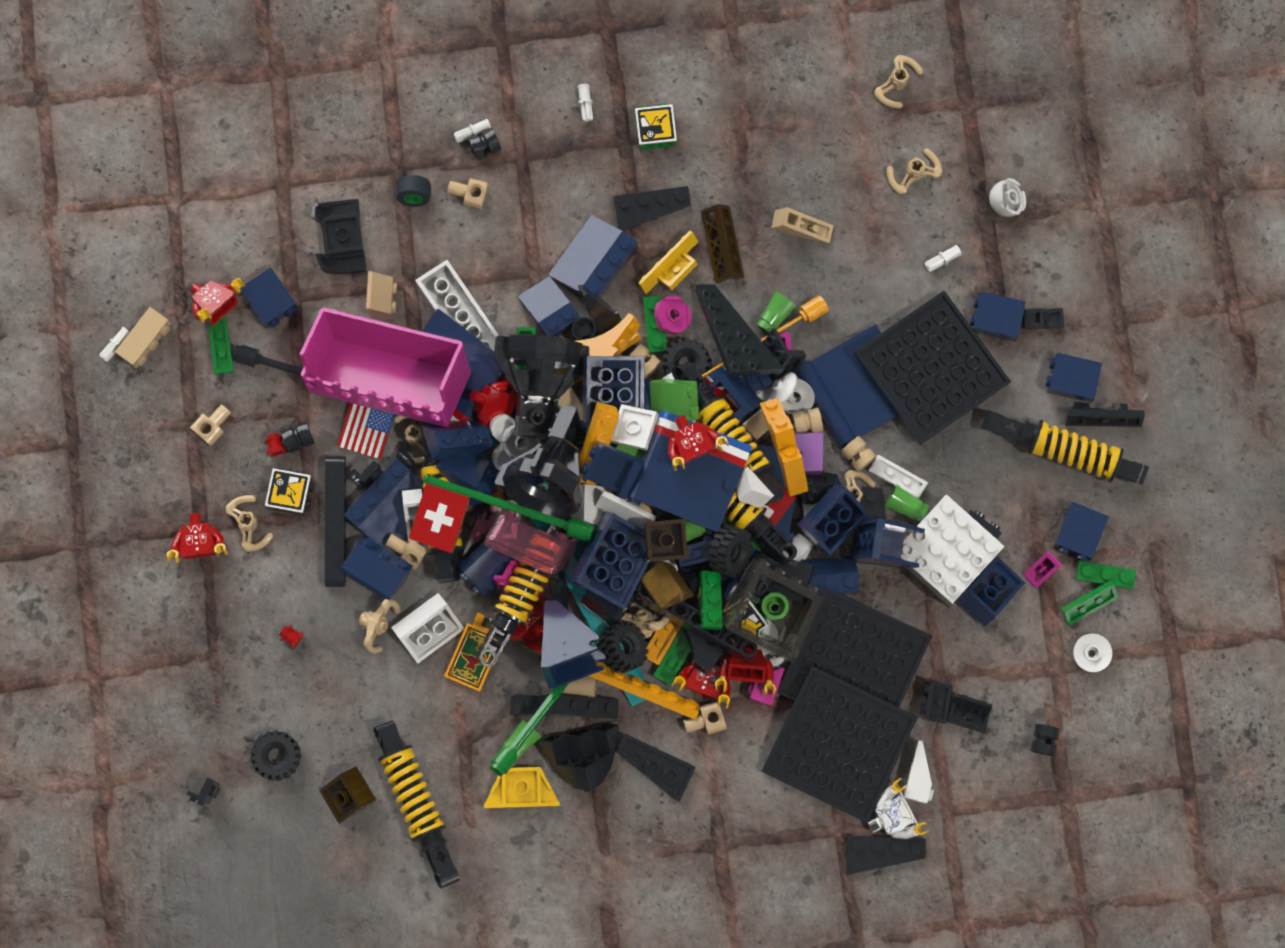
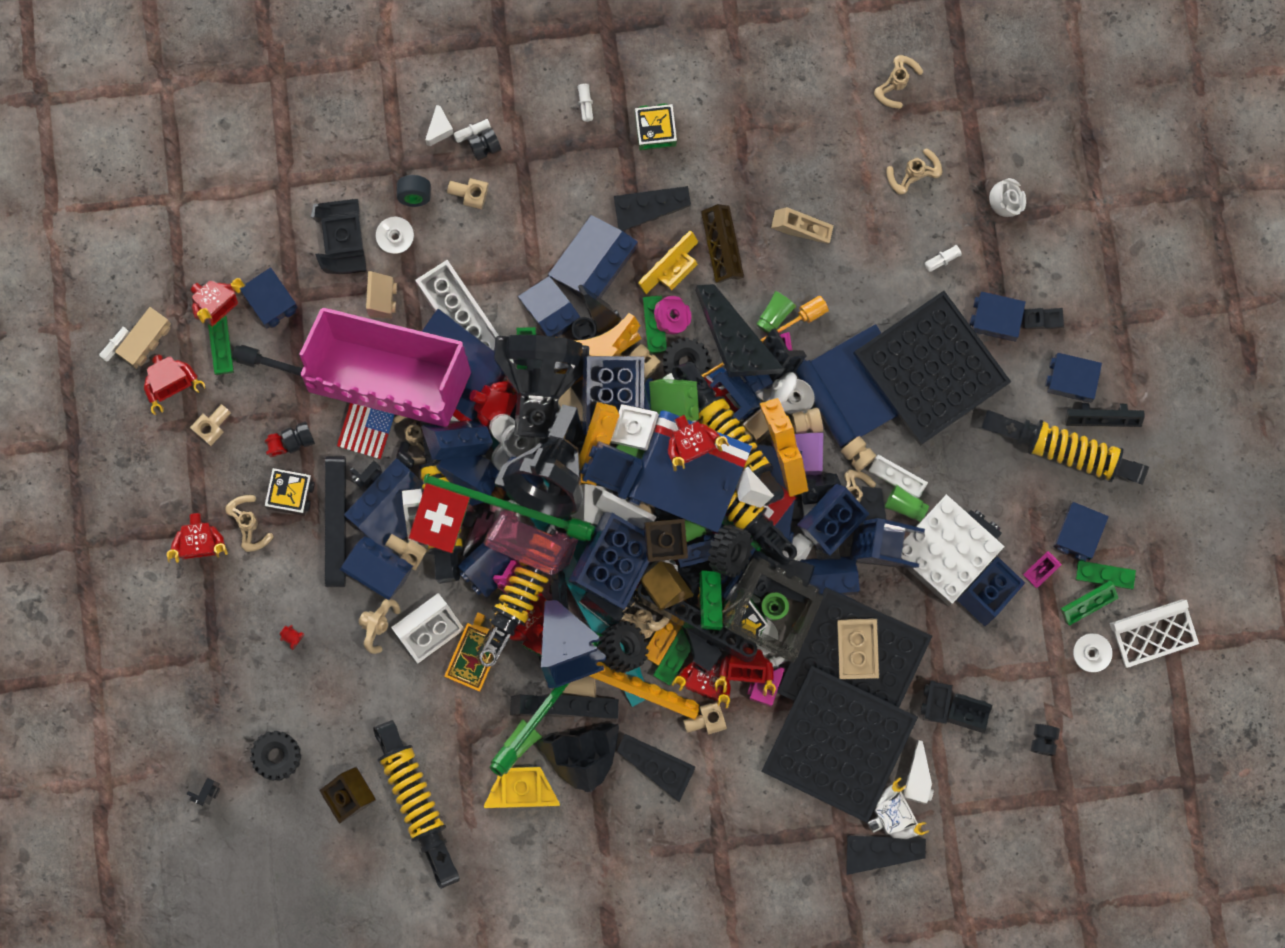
(166, 379): none -> torso
(392, 226): none -> white dish
(439, 127): none -> white slope
(858, 649): none -> tan plate
(1148, 617): none -> white fence

